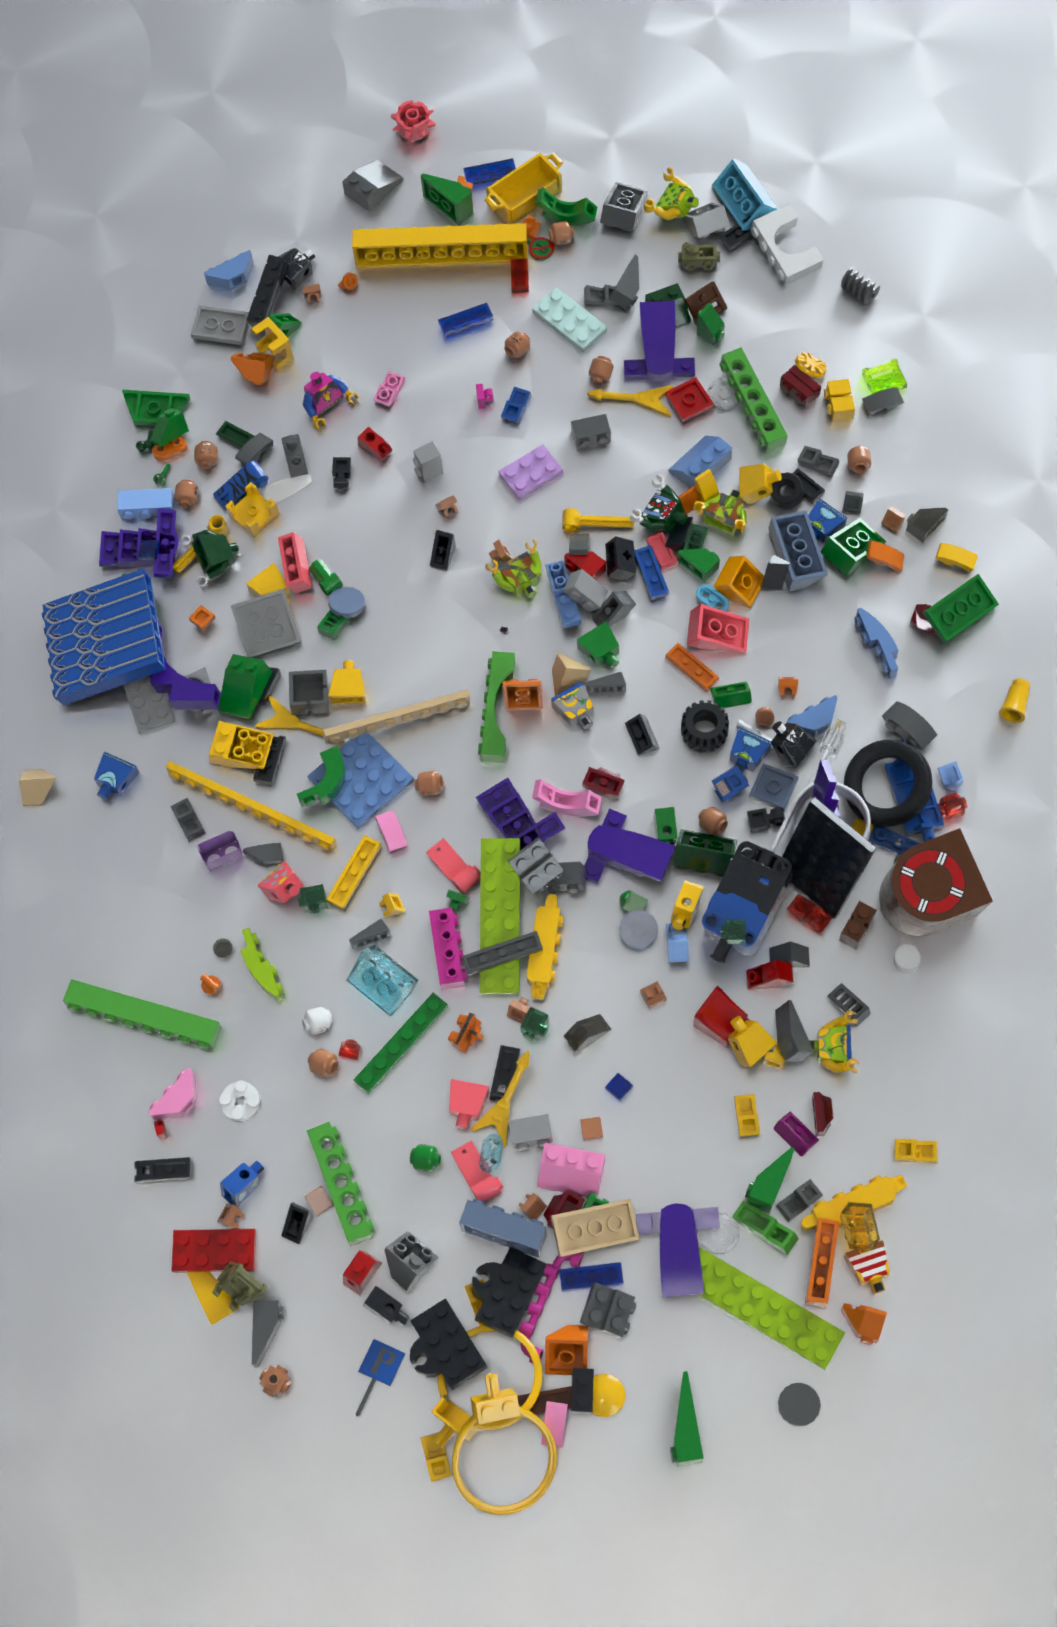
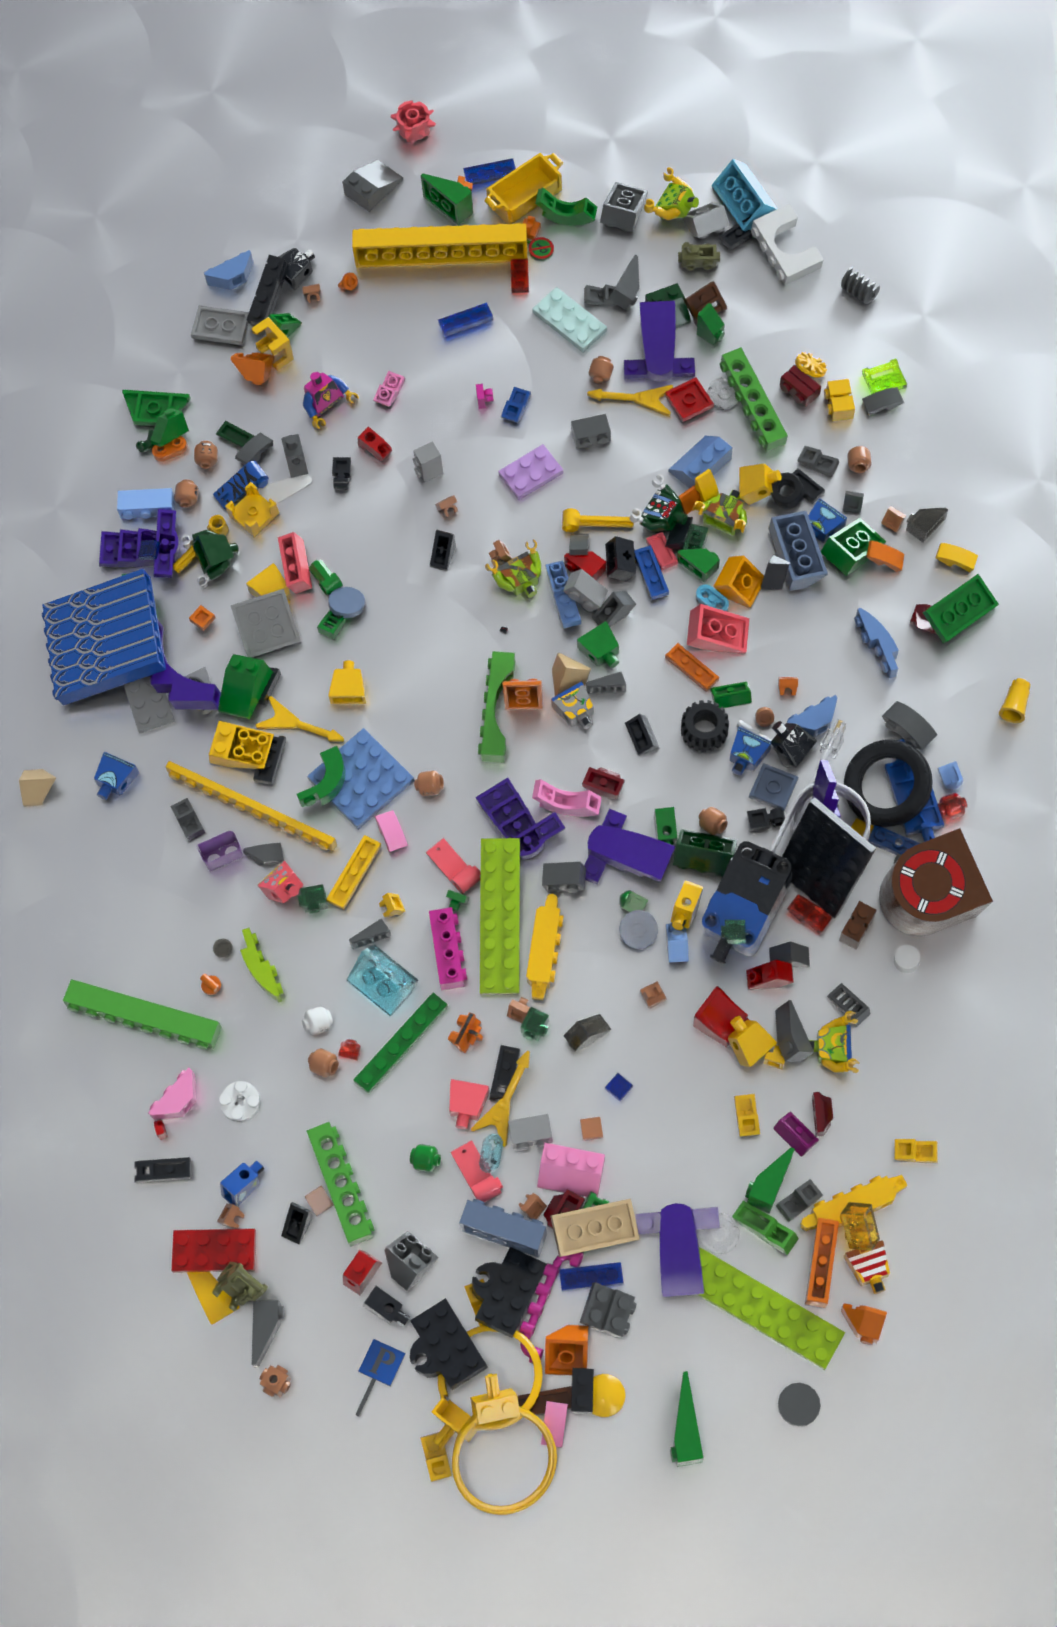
(162, 476): green hand -> none
(308, 692): dark grey piece -> none
(391, 718): tan plate -> none
(502, 953): dark grey tile -> none
(517, 344): nougat head -> none
(536, 866): plate -> none
(561, 233): nougat head -> none
(729, 783): blue piece -> none

